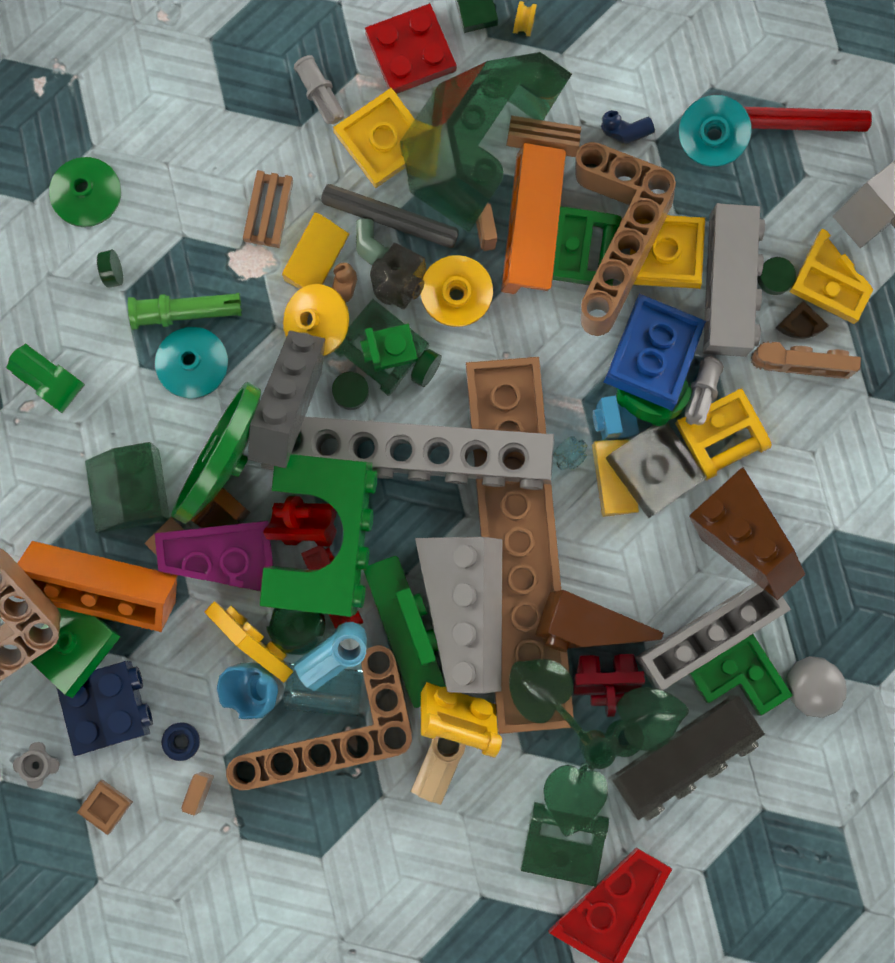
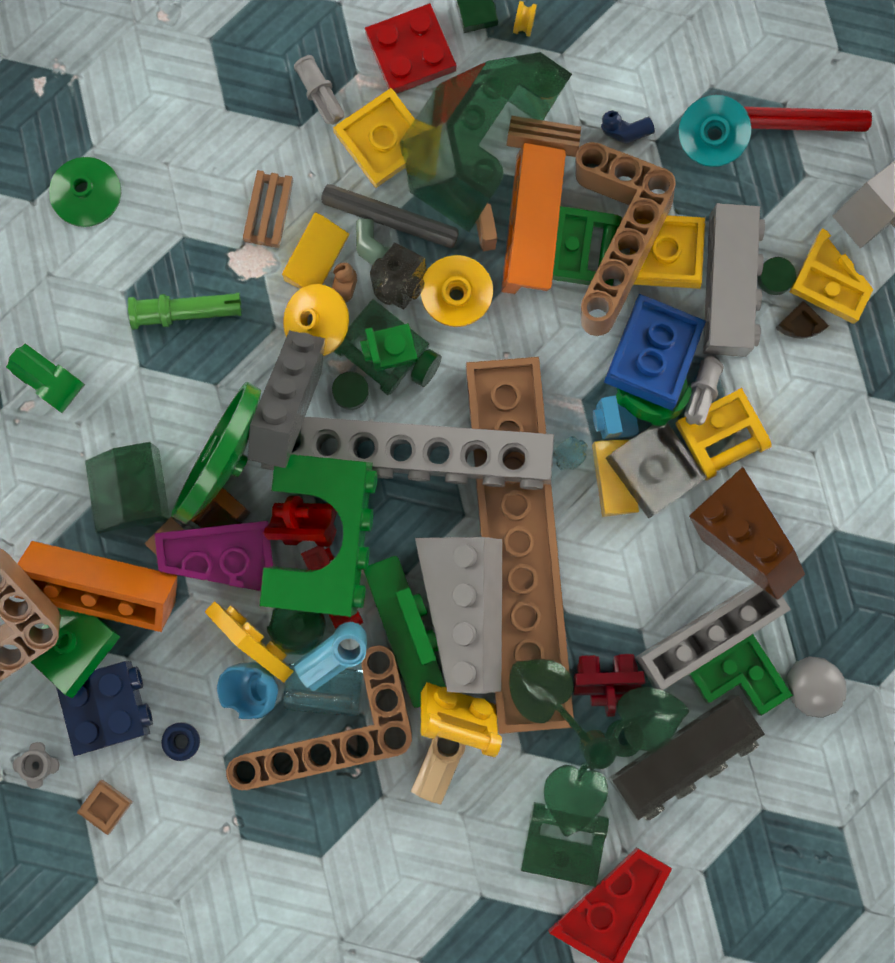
(109, 268): dark green tile -> none
(197, 793): medium nougat tile -> none
(203, 375): teal dish -> none
(579, 623): reddish brown slope -> none
(804, 361): medium nougat hinge -> none

